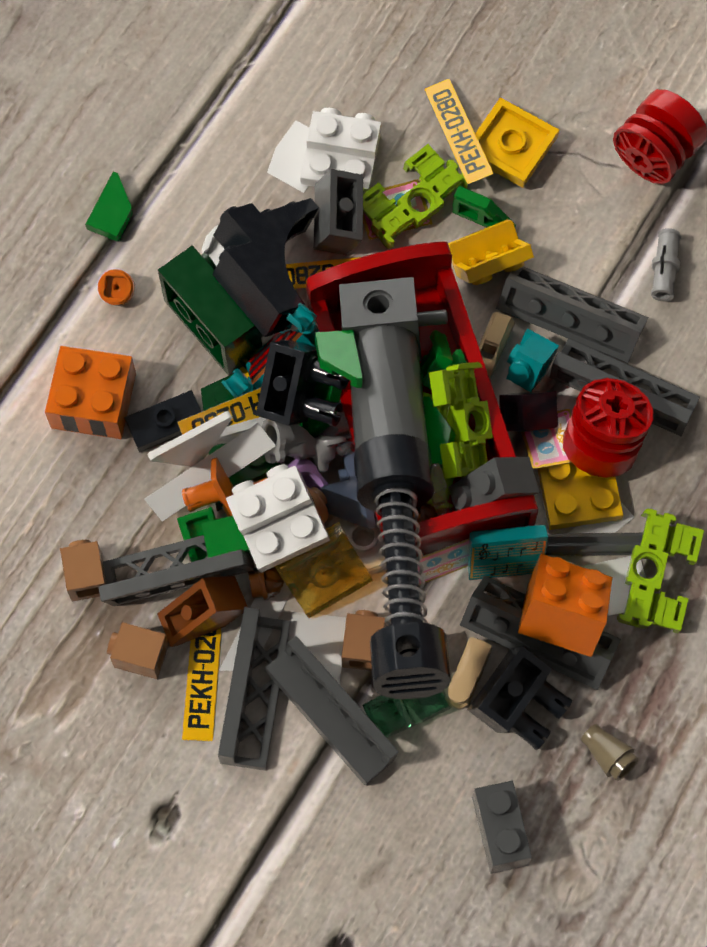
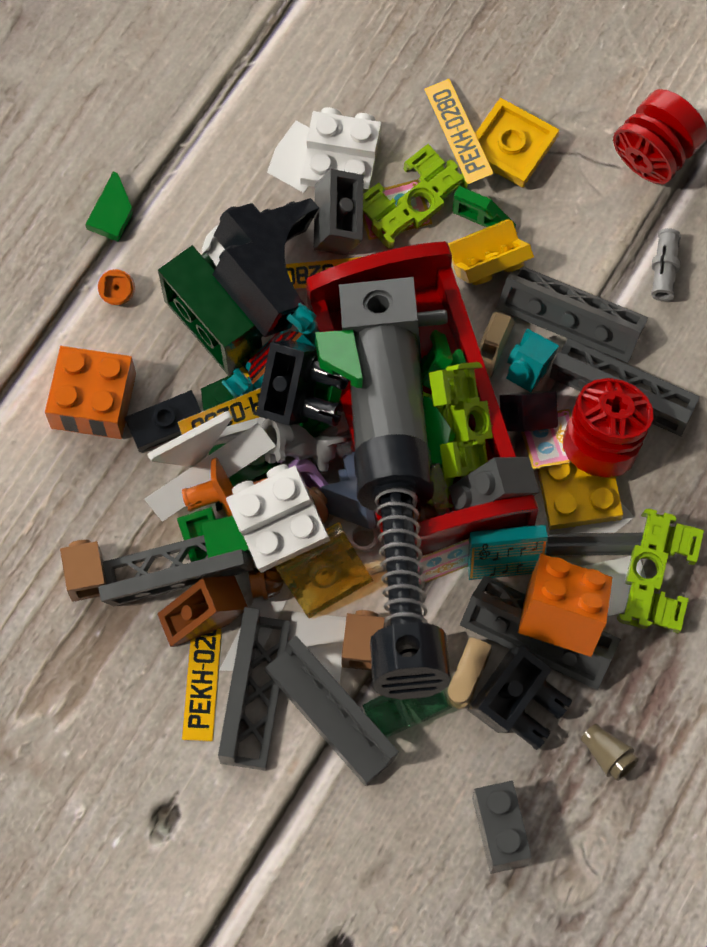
(138, 650): medium nougat brick -> none

